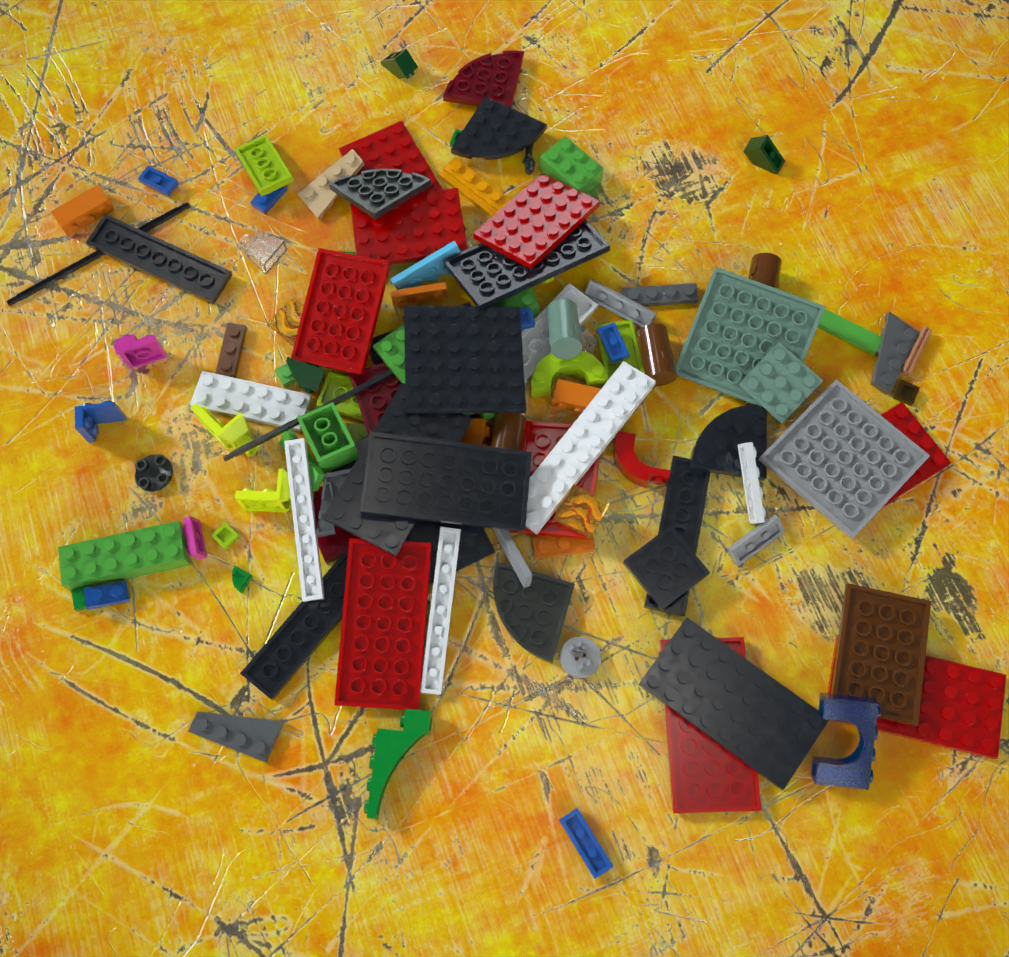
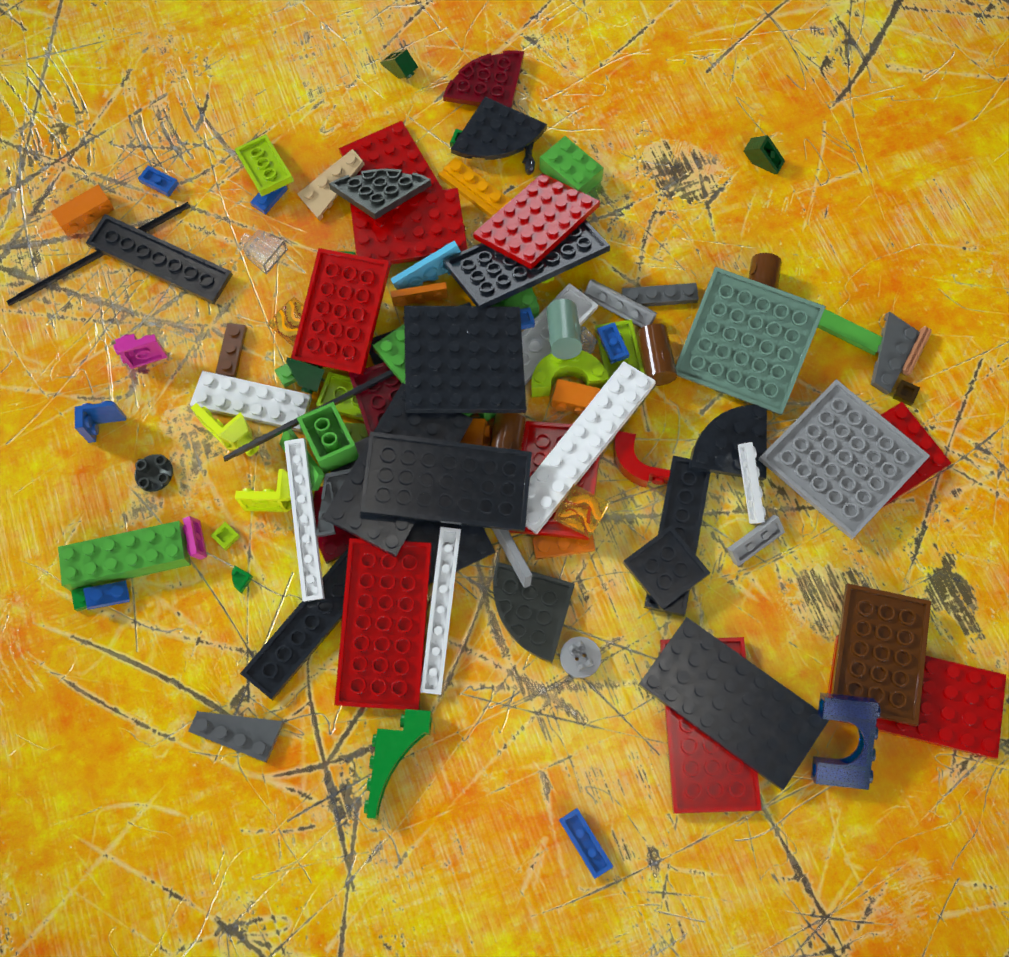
(780, 382): sand green plate -> none

